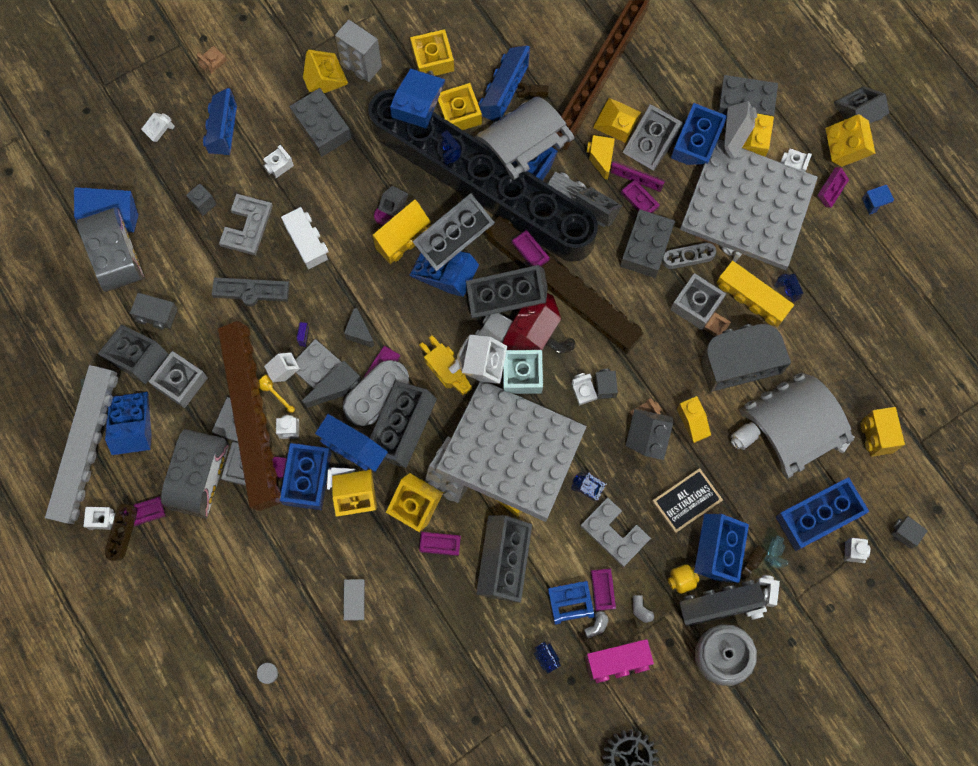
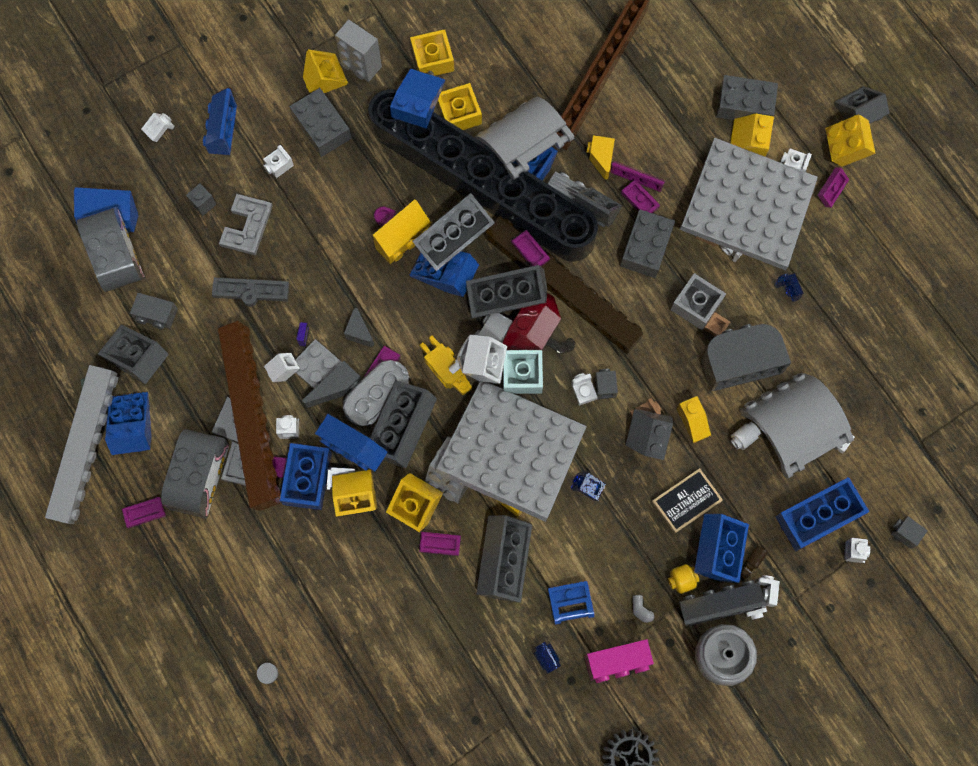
(93, 517): white brick -> none
(128, 527): dark brown beam -> none
(178, 379): light grey brick -> none
(211, 59): medium nougat bracket -> none
(267, 385): yellow hinge -> none
(305, 237): white brick -> none
(354, 599): light grey tile -> none
(393, 201): dark grey brick -> none
(451, 147): clear blue bracket -> none
(505, 83): blue slope -> none
(533, 90): dark brown bar -> none
(599, 626): light grey arm -> none
(603, 589): magenta tile -> none
(617, 120): yellow slope -> none
(619, 548): light grey plate -> none
(653, 137): light grey slope -> none
(693, 249): light grey beam -> none
(699, 136): blue slope -> none
(738, 127): light grey slope -> none
(755, 294): yellow brick -> none
(776, 549): clear light blue bracket -> none
(877, 197): blue panel -> none
(882, 432): yellow brick -> none

